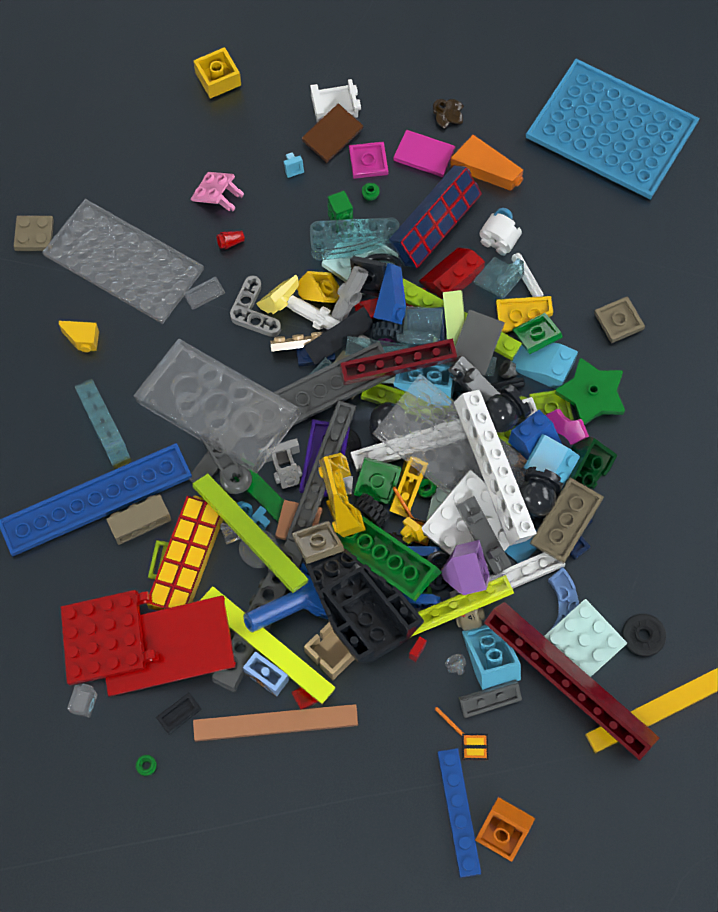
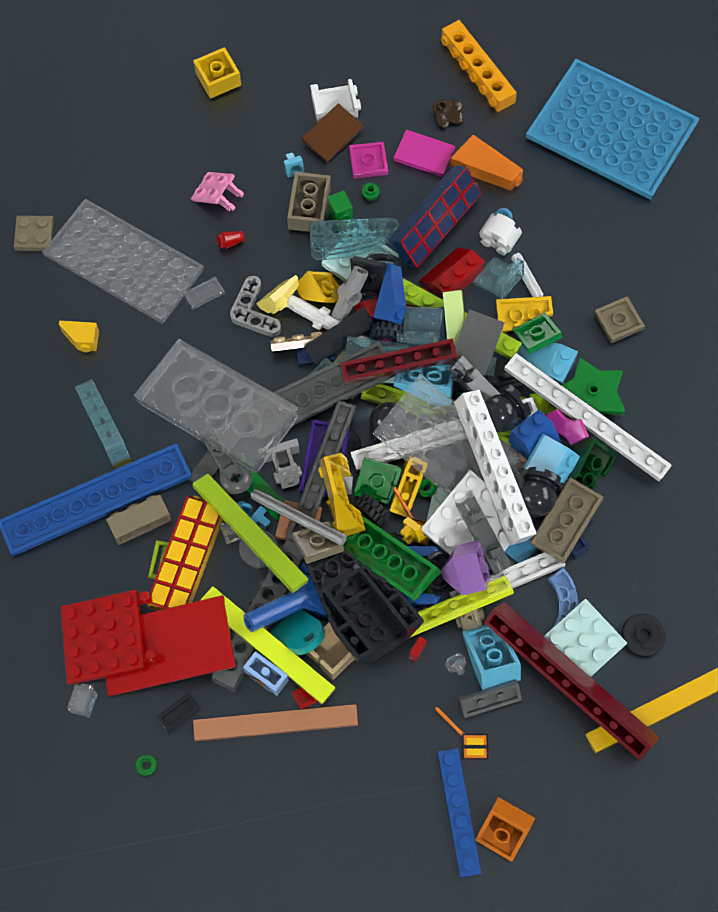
(297, 632): none -> teal tile
(298, 516): none -> light grey axle
(308, 200): none -> dark tan brick
(478, 66): none -> light orange brick
(593, 420): none -> white plate

